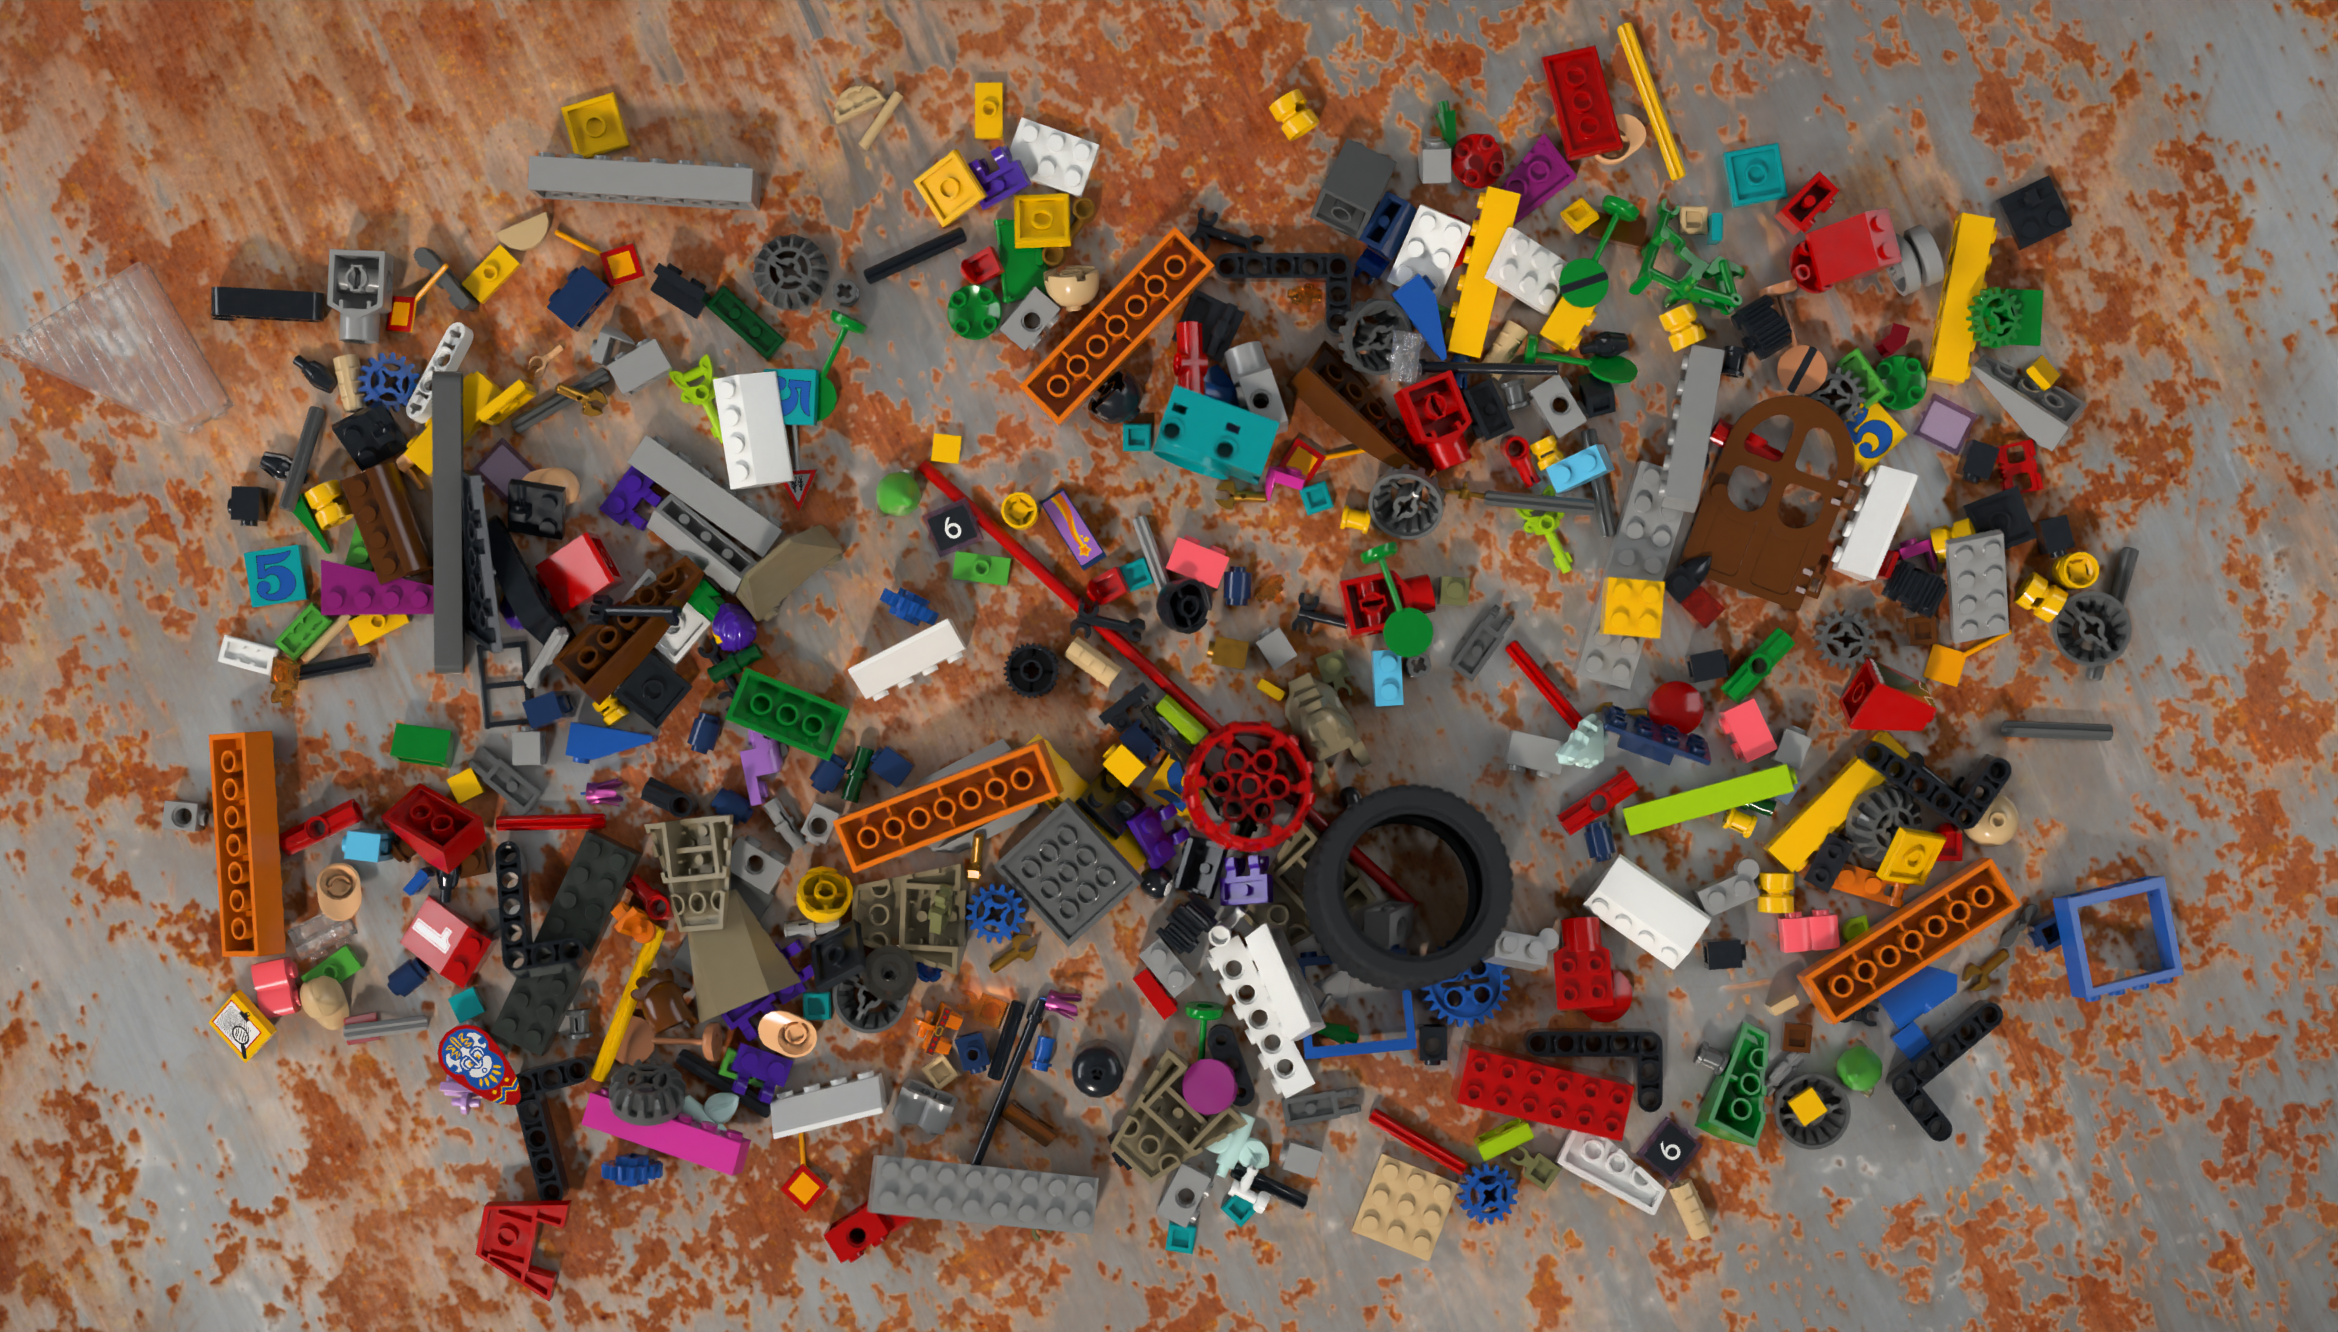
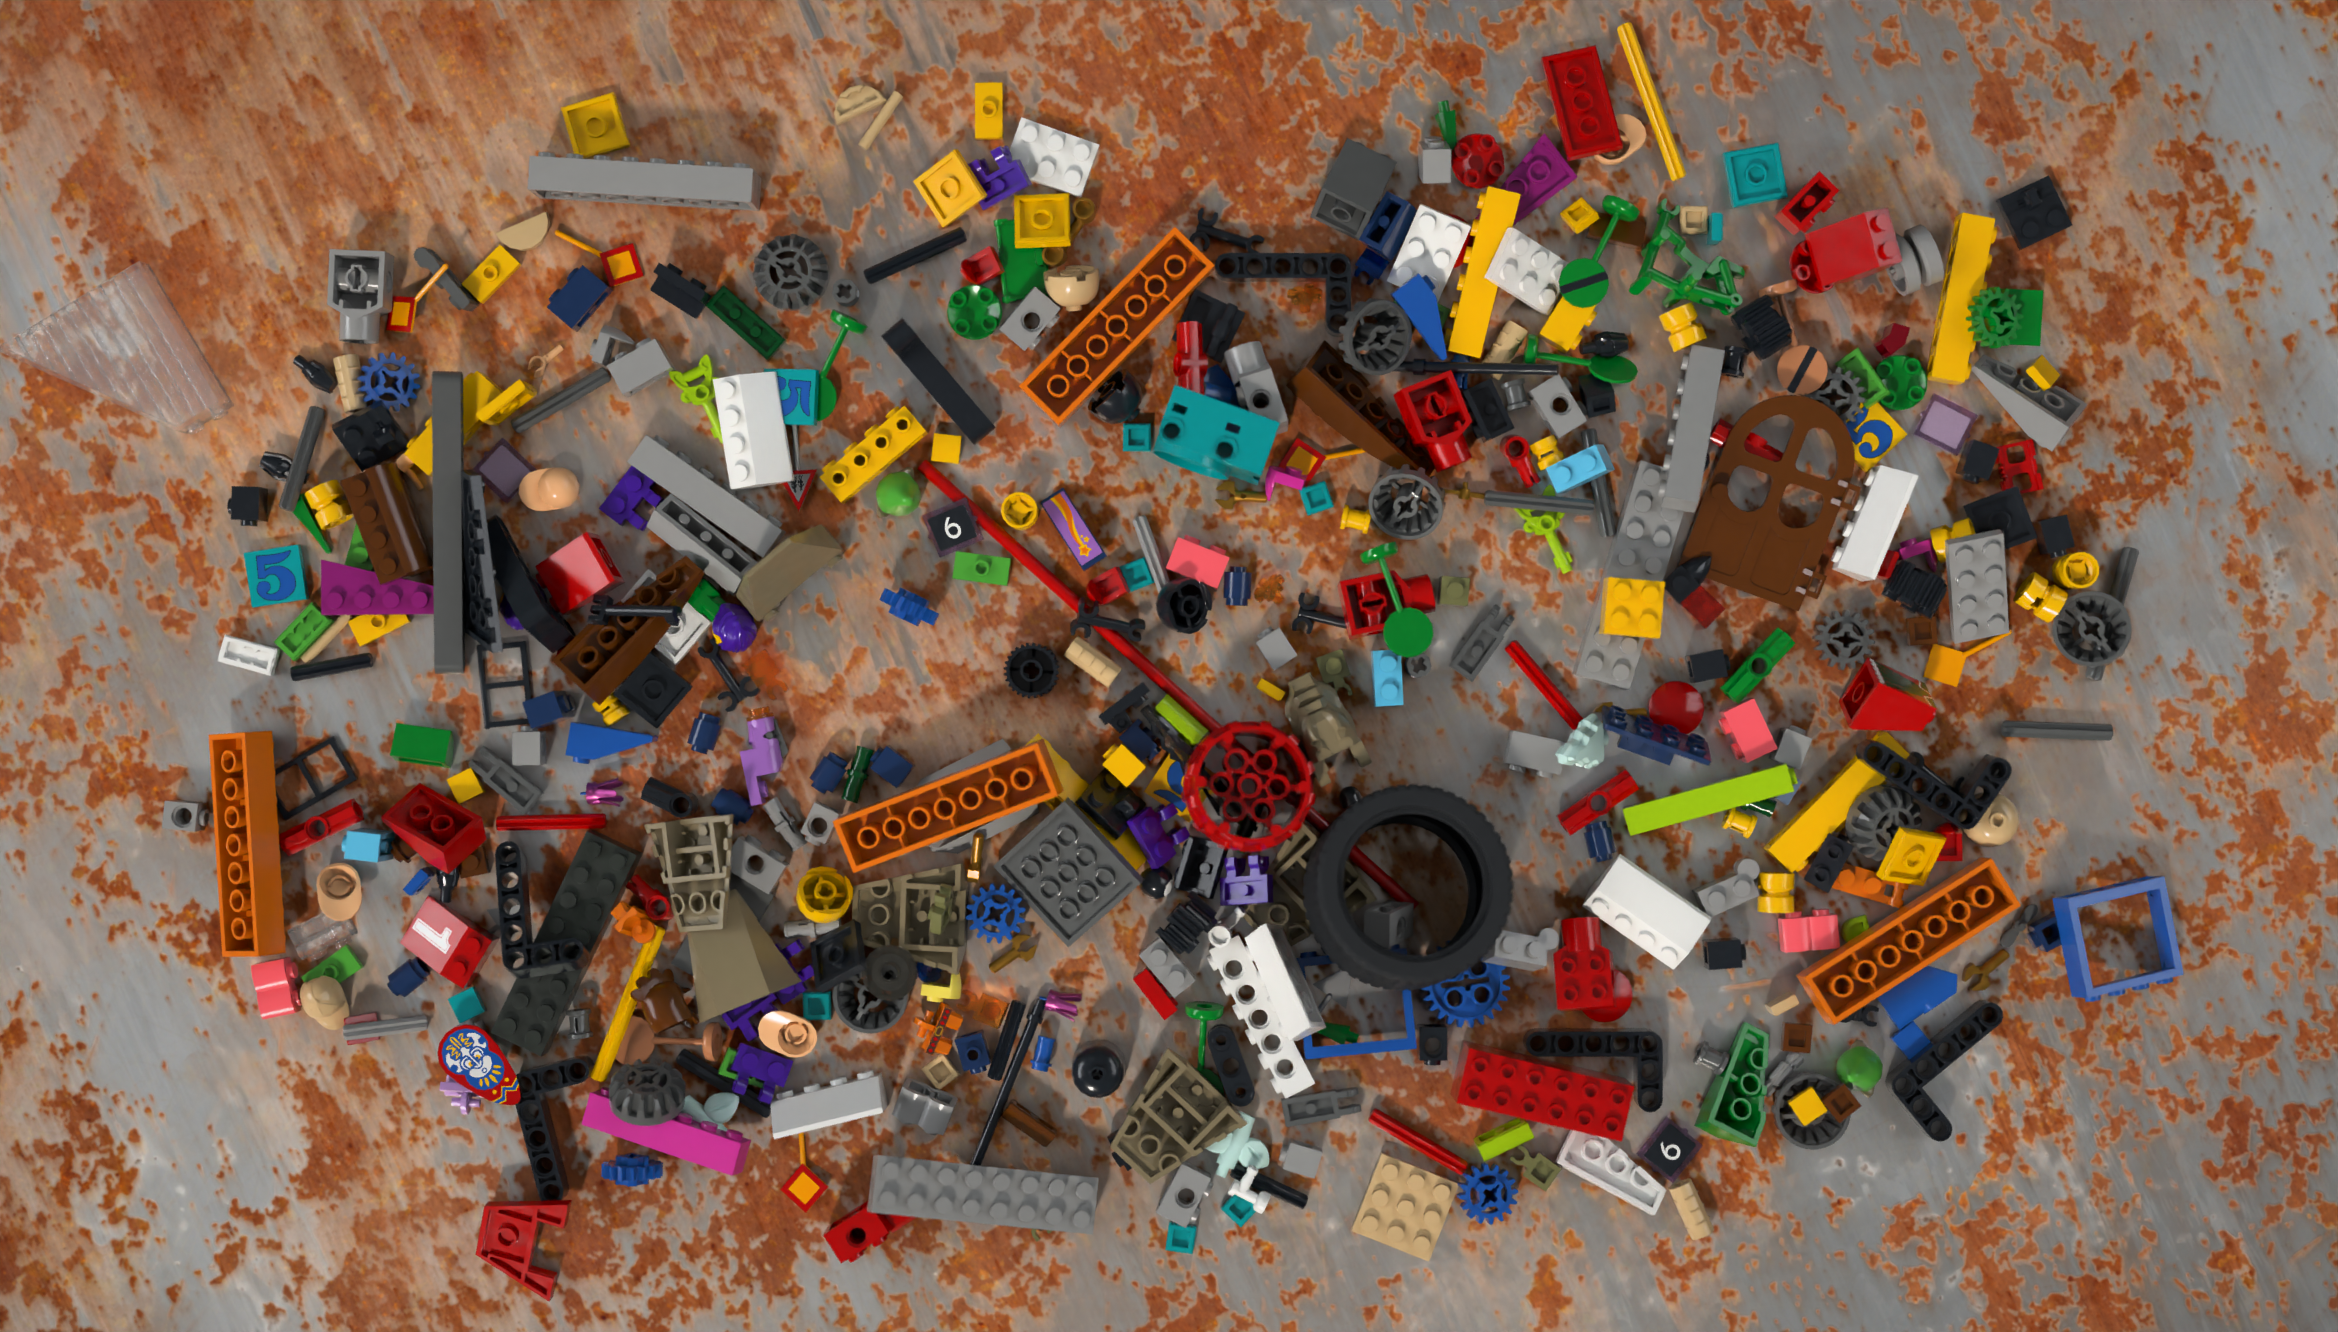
(242, 1026): tile -> none
(266, 304): black beam -> none
(285, 678): clear orange plate -> none
(319, 795): none -> black window
(444, 349): white beam -> none
(536, 509): black hinge -> none
(544, 659): light grey axle -> none
(584, 398): pearl gold bar -> none
(735, 663): dark green pin -> none
(787, 714): green slope -> none
(873, 455): none -> yellow brick
(908, 659): white slope -> none
(937, 991): none -> light yellow plate
(938, 381): none -> black beam
(1209, 1086): magenta tile -> none
(1228, 652): pearl gold brick -> none
(1294, 115): yellow wheel -> none
(1405, 356): clear hips -> none
(1840, 1102): none -> reddish brown plate

